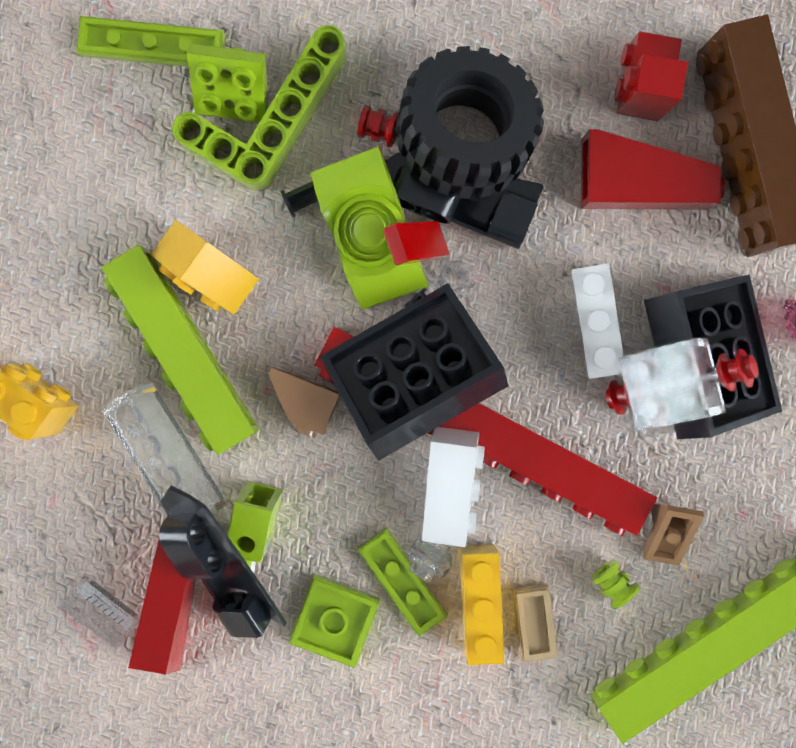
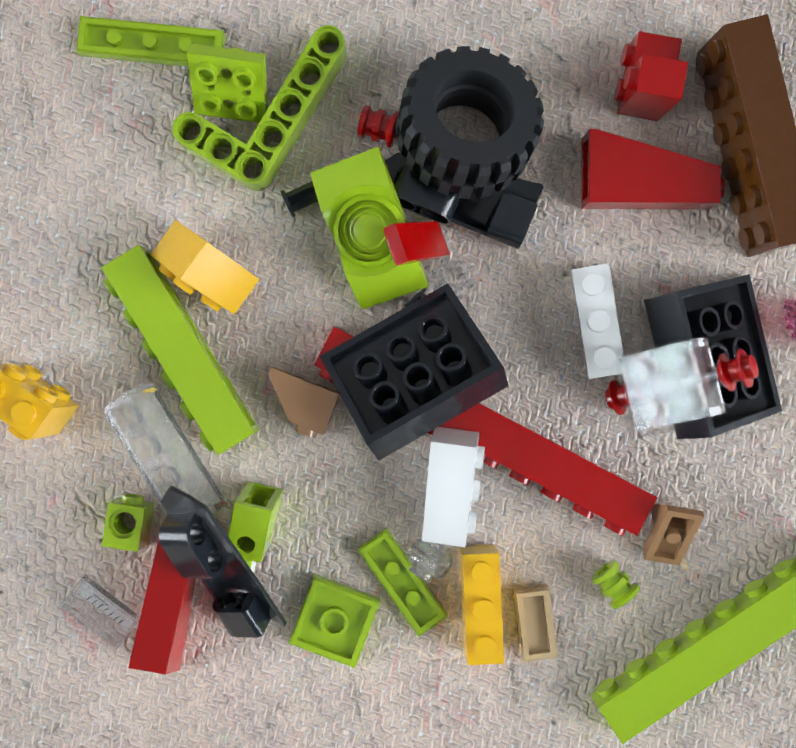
(117, 534): none -> lime brick

